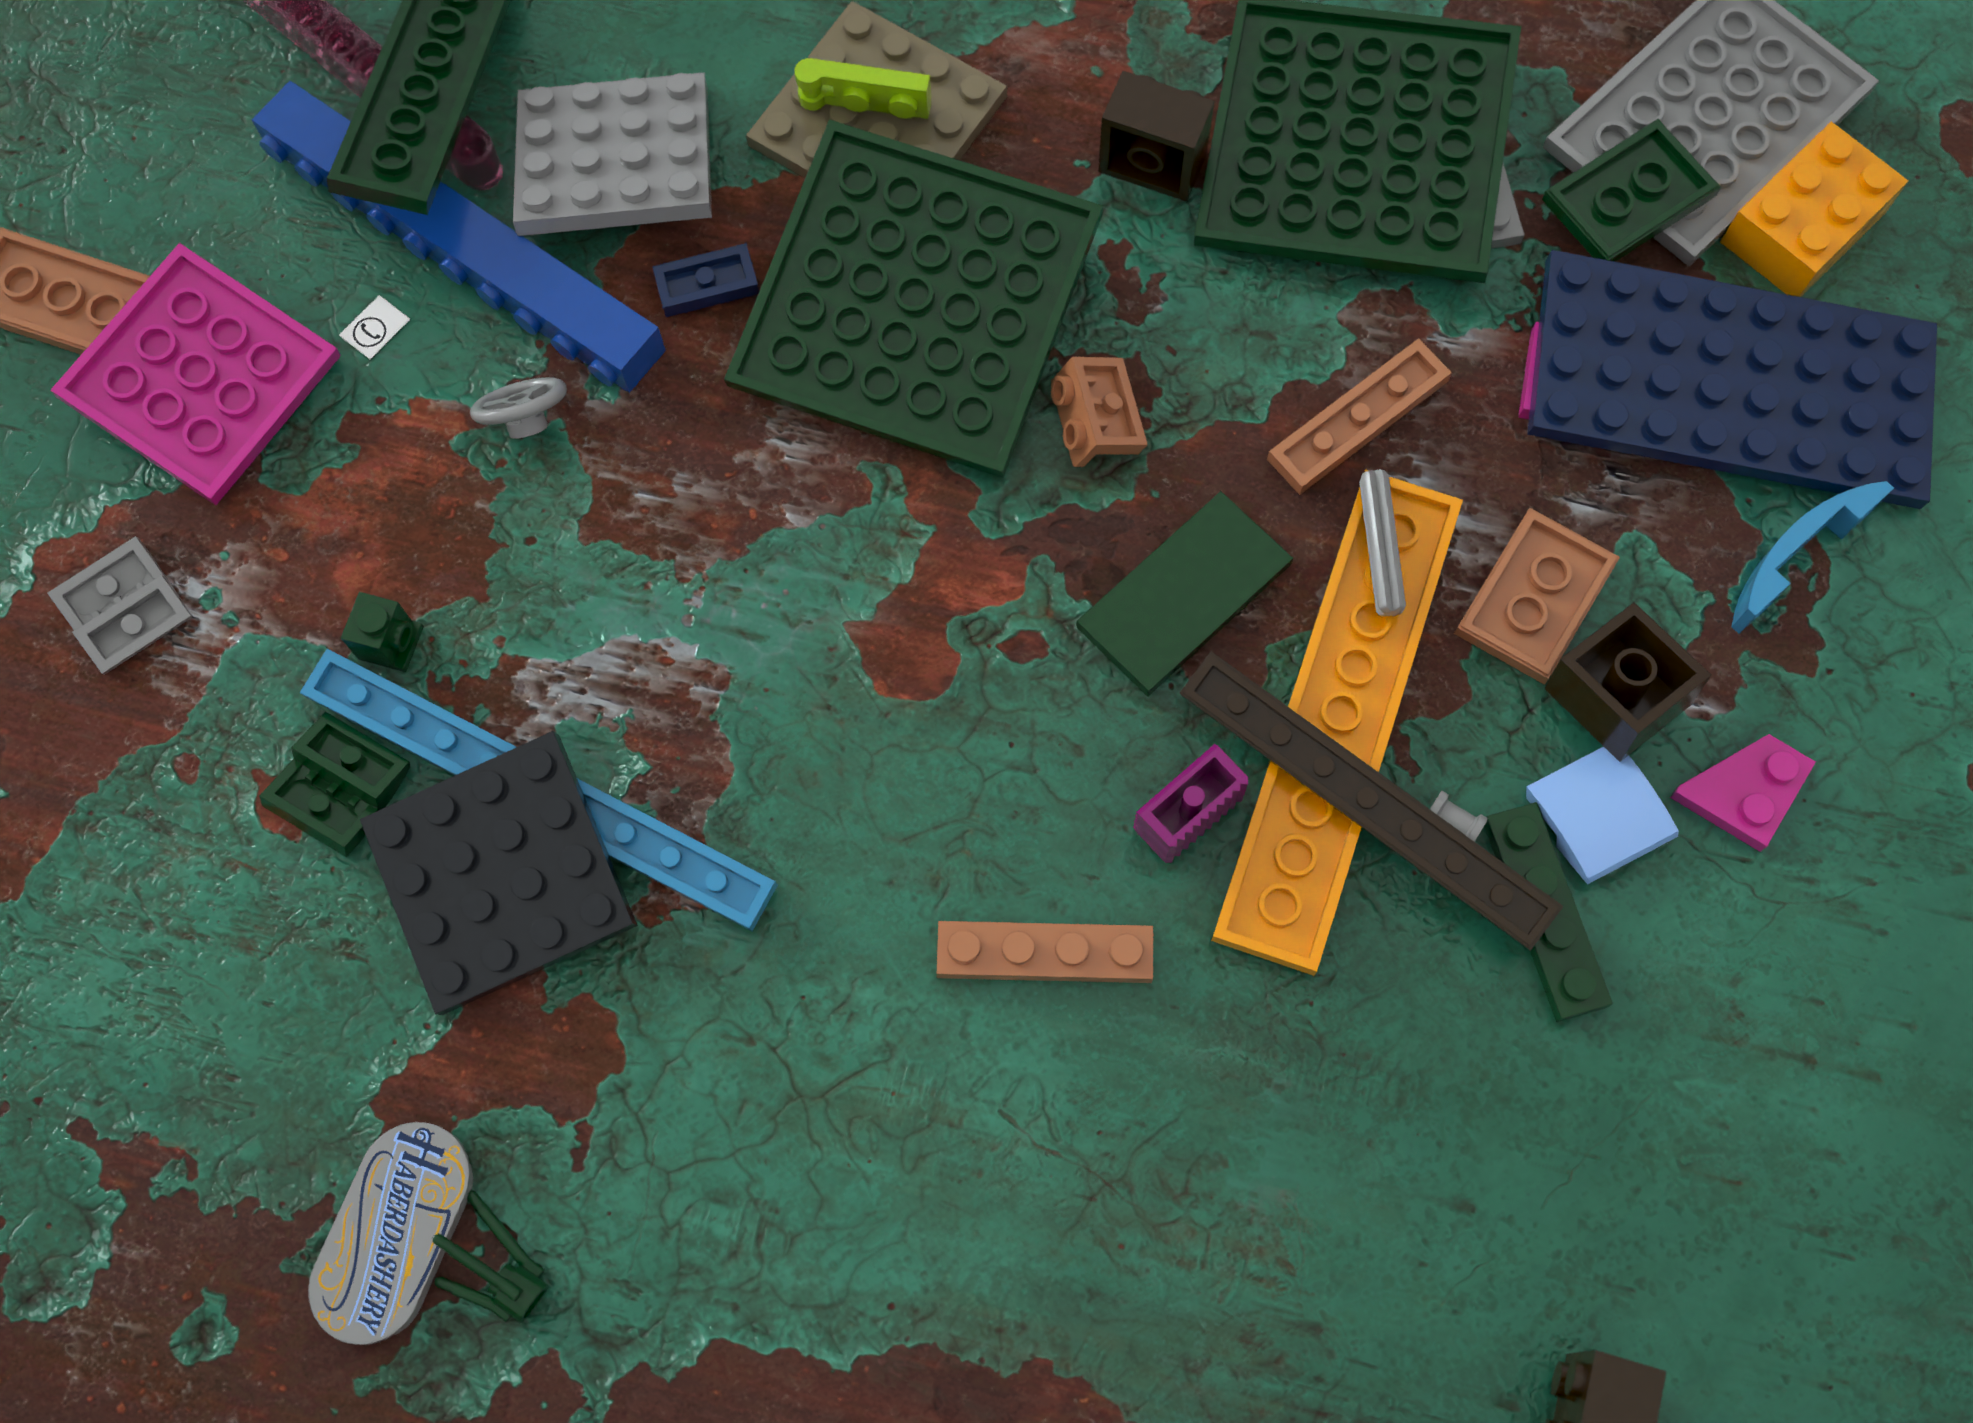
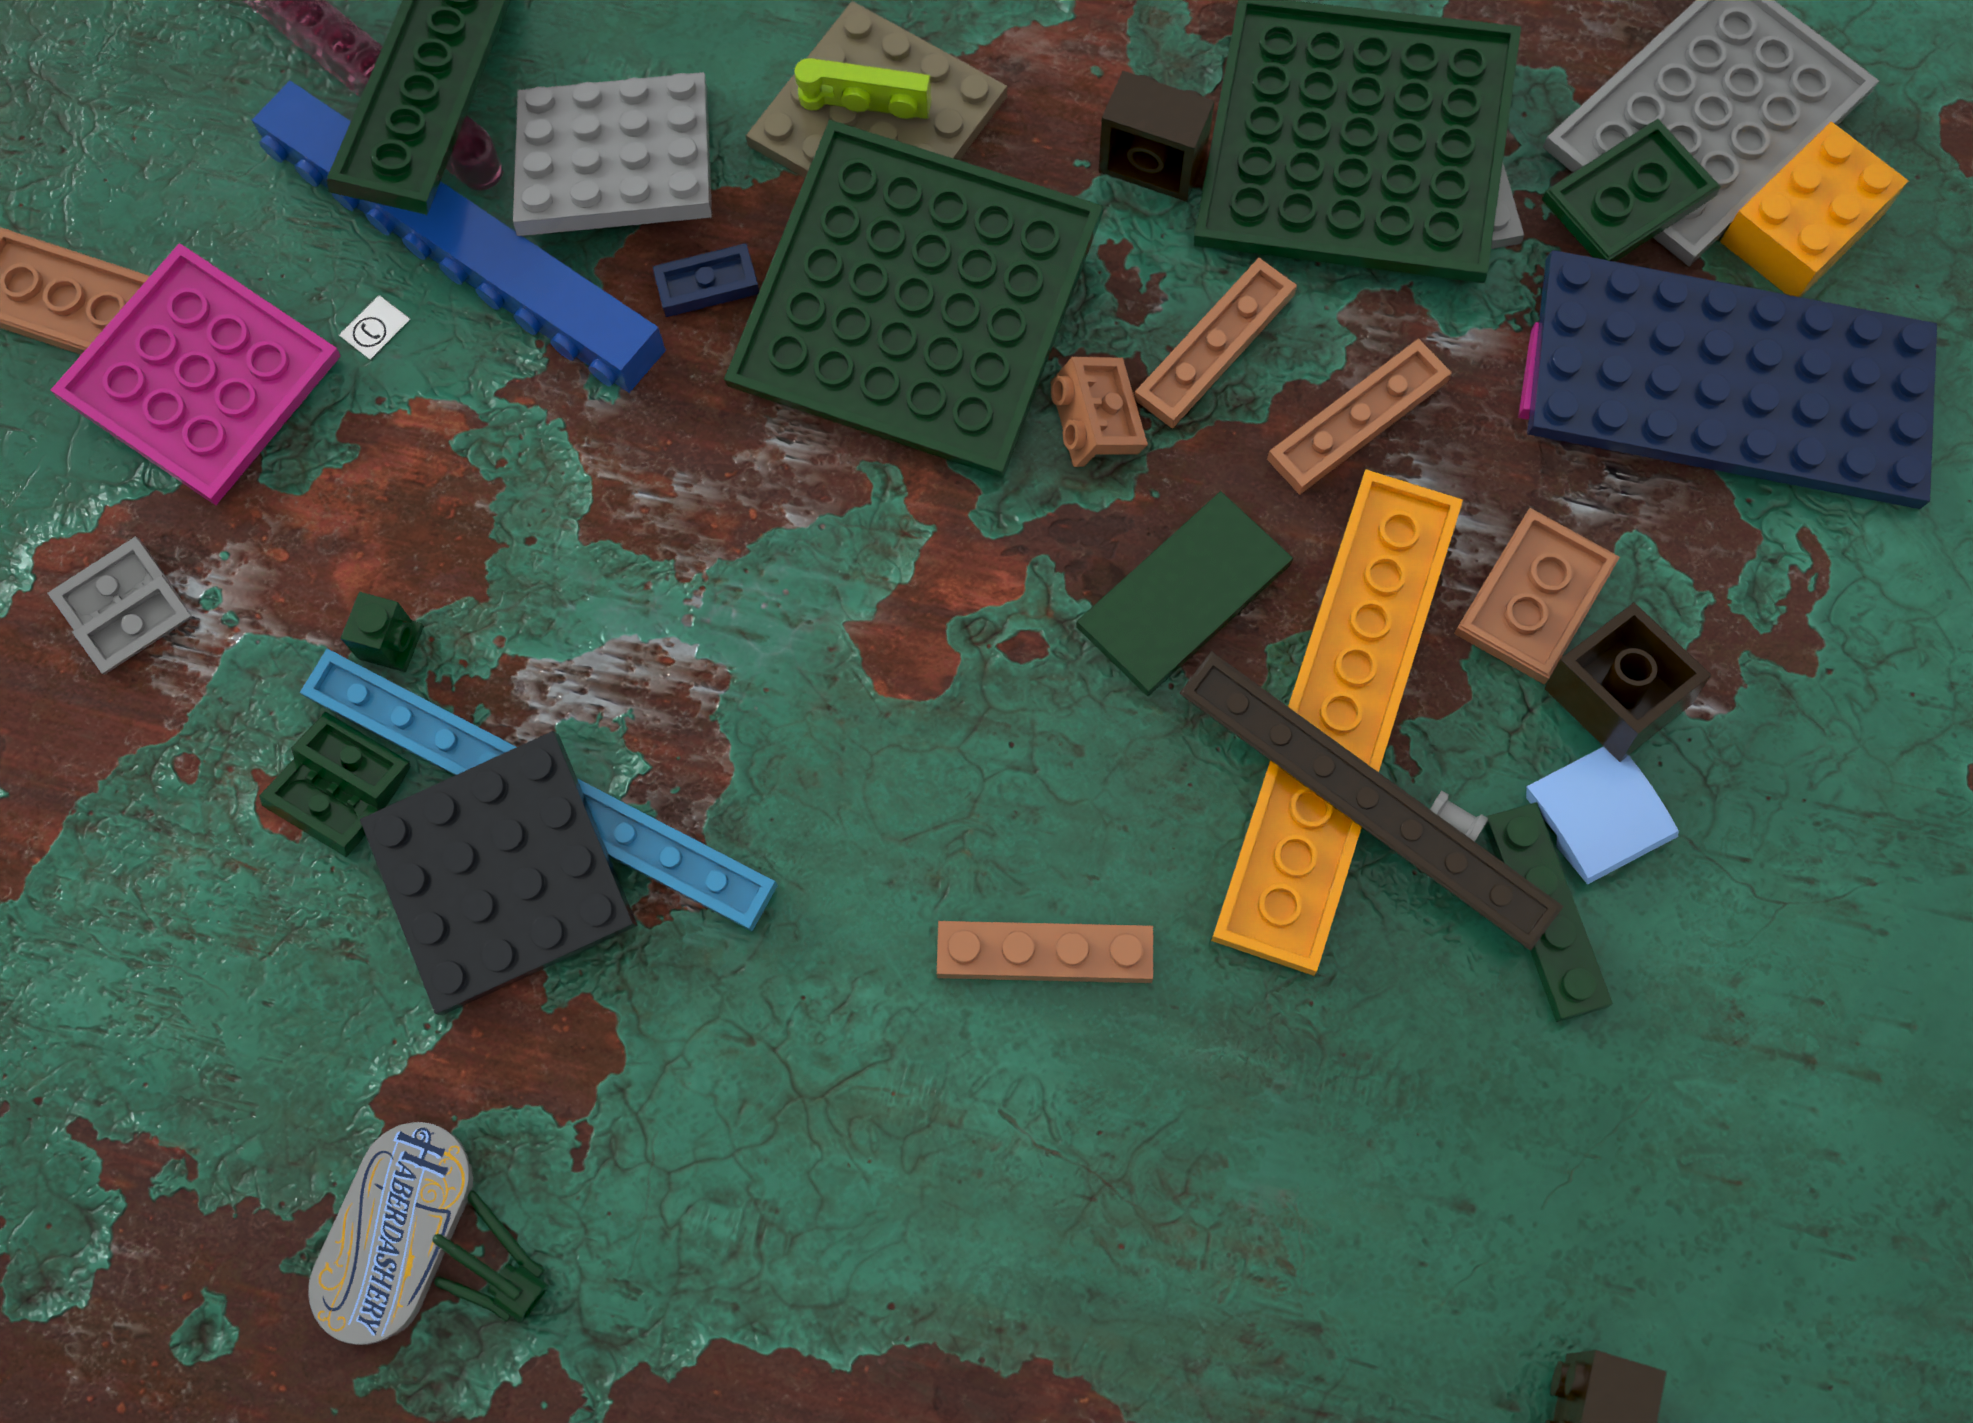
(520, 405): light grey piece -> none
(1191, 803): magenta brick -> none
(1215, 343): none -> nougat plate
(1382, 543): light grey axle -> none
(1748, 790): dark pink wing -> none
(1838, 513): dark azure slope -> none

